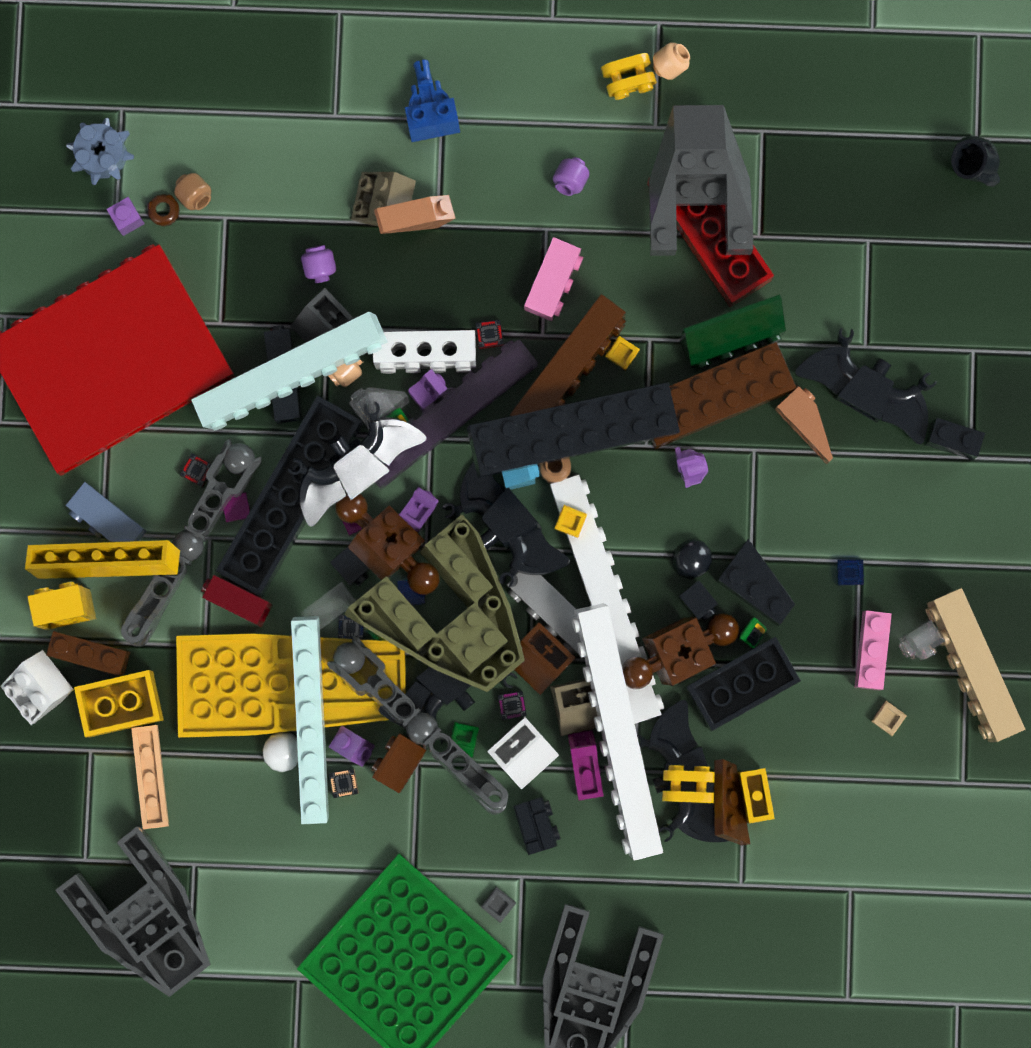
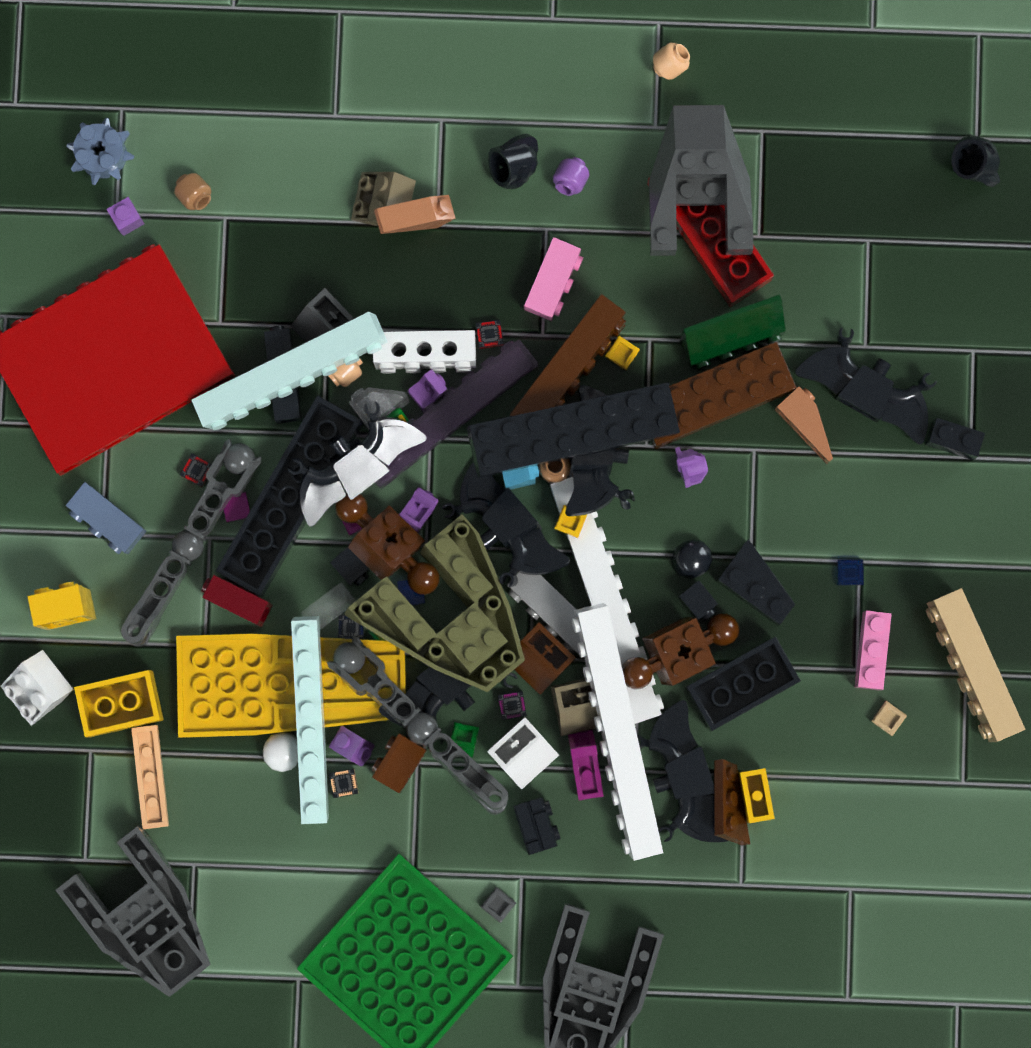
(88, 653): reddish brown brick -> none
(102, 559): yellow brick -> none
(163, 220): reddish brown piece -> none
(318, 263): medium lavender head -> none
(430, 111): blue brick -> none
(518, 161): none -> black helmet
(591, 474): none -> black torso
(621, 87): yellow brick -> none
(700, 775): yellow brick -> none
(752, 633): slope -> none
(921, 641): clear brick -> none

